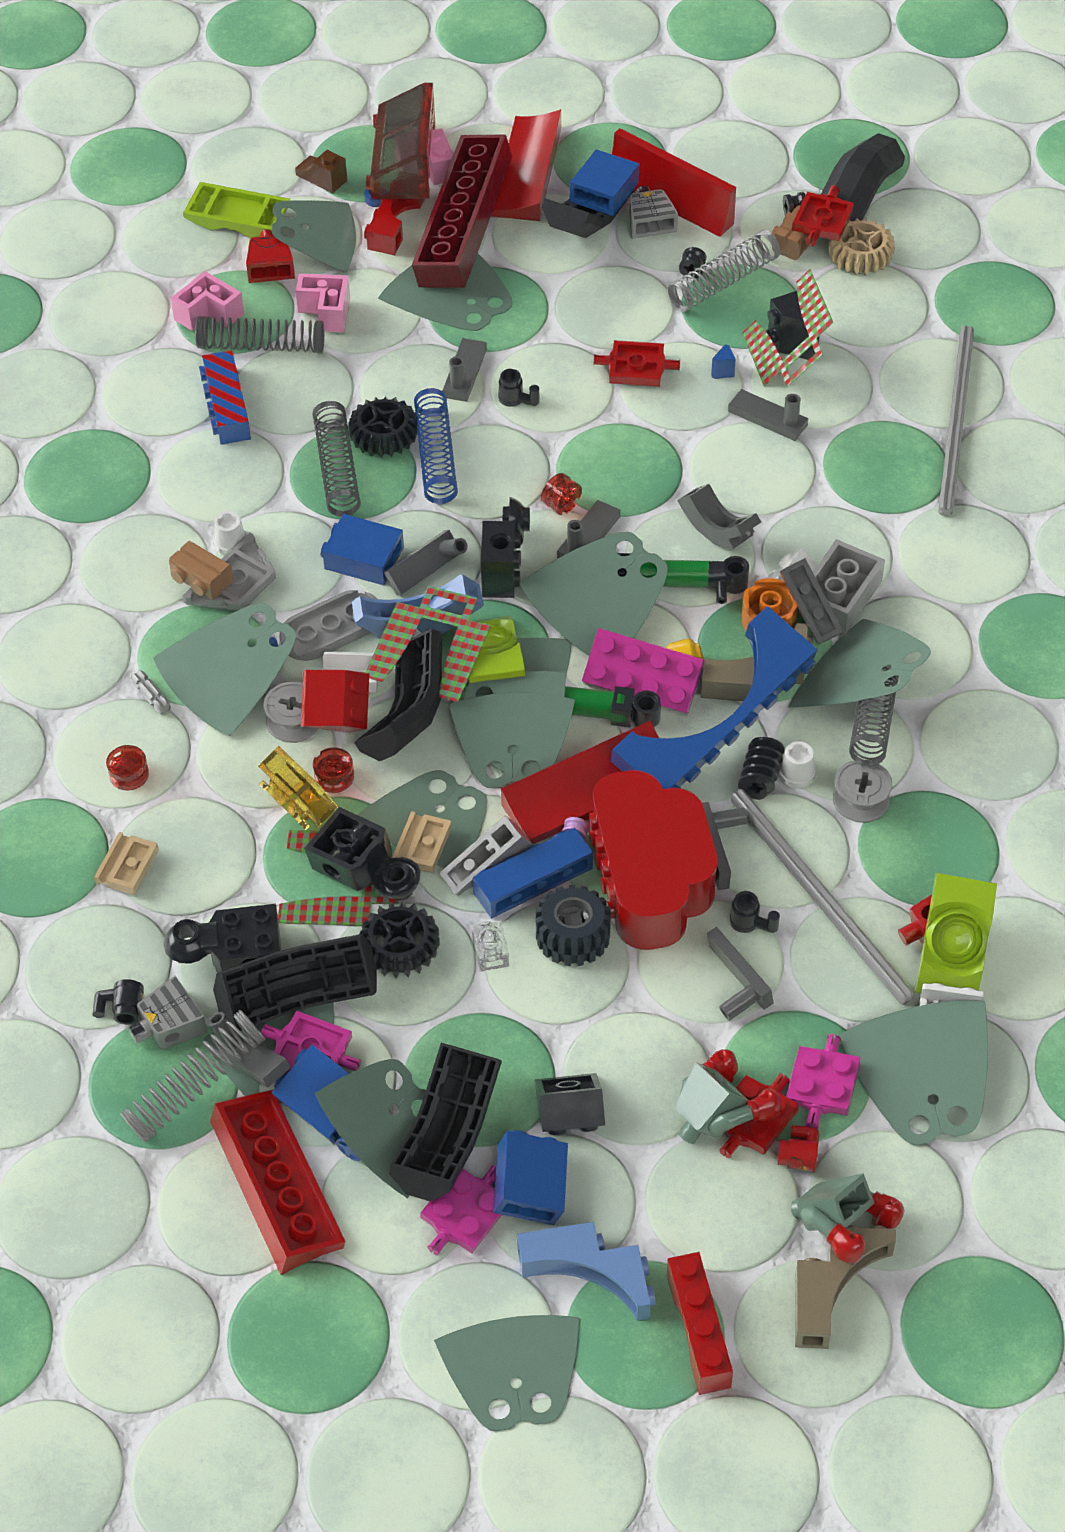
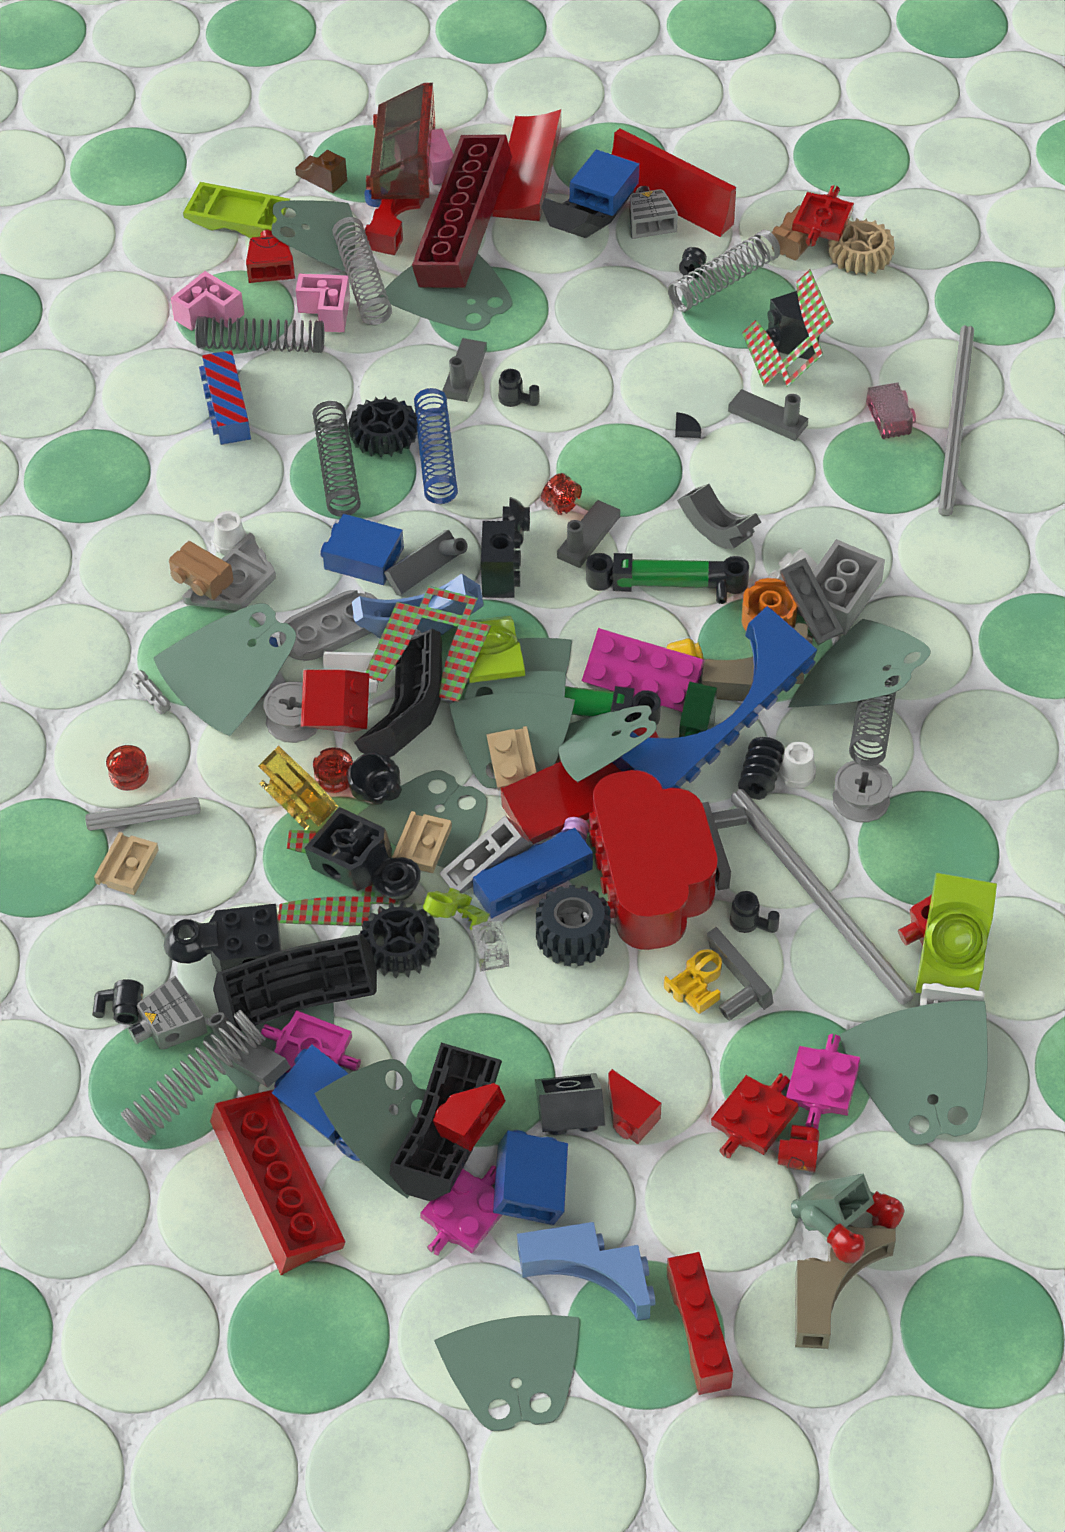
(142, 813): none -> light grey axle
(370, 302): none -> light grey piece
(374, 778): none -> black hair
(446, 905): none -> lime piece
(469, 1114): none -> red slope
(511, 756): none -> tan plate
(588, 594): sand green piece -> none
(591, 744): none -> sand green piece
(631, 1108): none -> red slope
(636, 363): red plate -> none
(687, 426): none -> black tile
(695, 989): none -> yellow piece
(698, 709): none -> dark green slope
(715, 1105): torso -> none
(723, 363): blue slope -> none
(791, 202): black wheel -> none
(864, 170): black piece -> none
(890, 410): none -> clear pink brick

